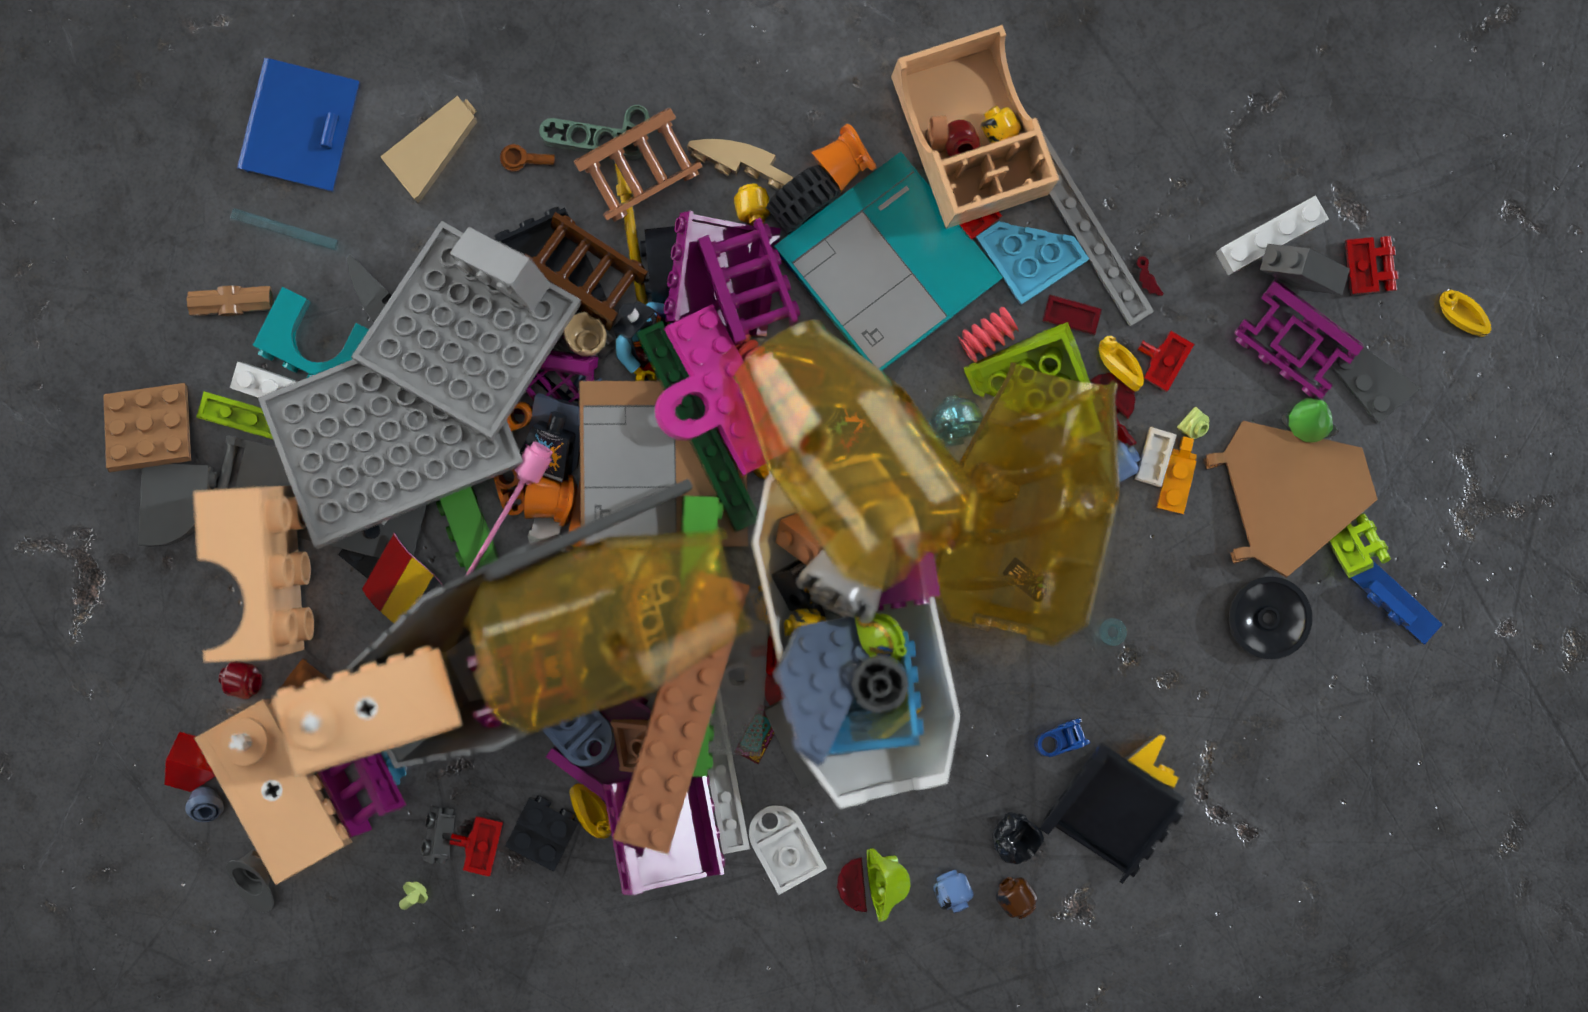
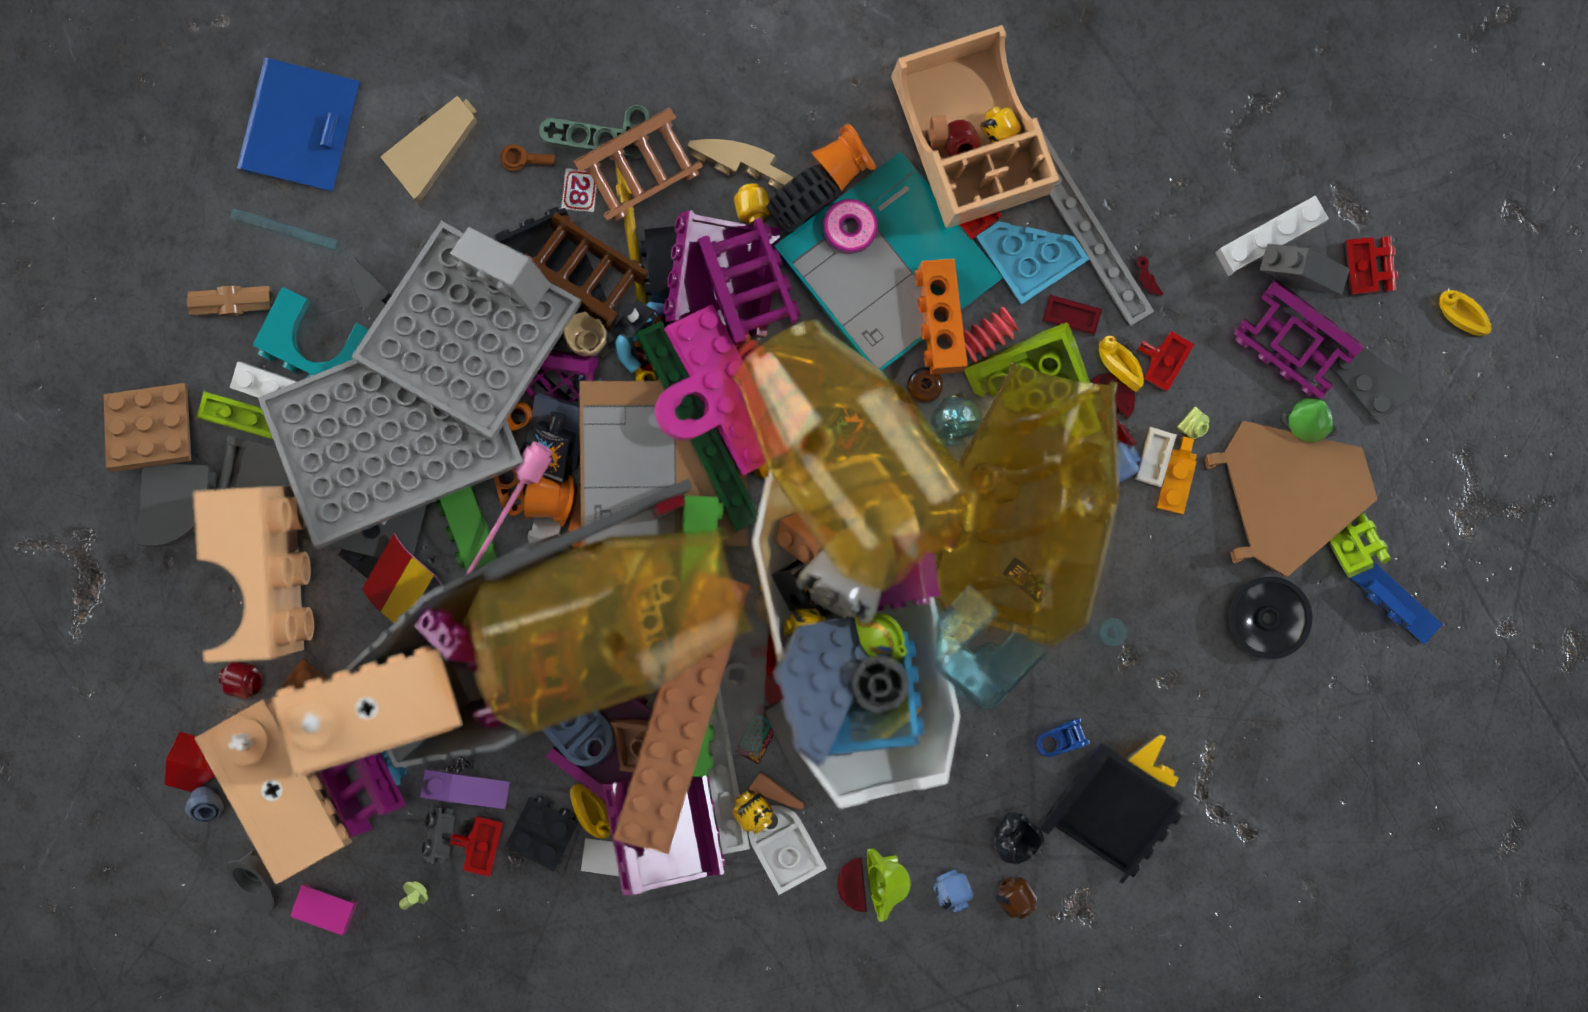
(323, 910): none -> dark pink panel
(447, 635): none -> magenta plate
(464, 789): none -> medium lavender slope
(579, 191): none -> sticker
(599, 857): none -> white sticker
(668, 506): none -> dark red tile
(752, 812): none -> yellow head
(773, 790): none -> nougat slope
(854, 211): none -> tile
(928, 394): none -> reddish brown head
(944, 275): none -> orange brick
(994, 668): none -> clear light blue windscreen

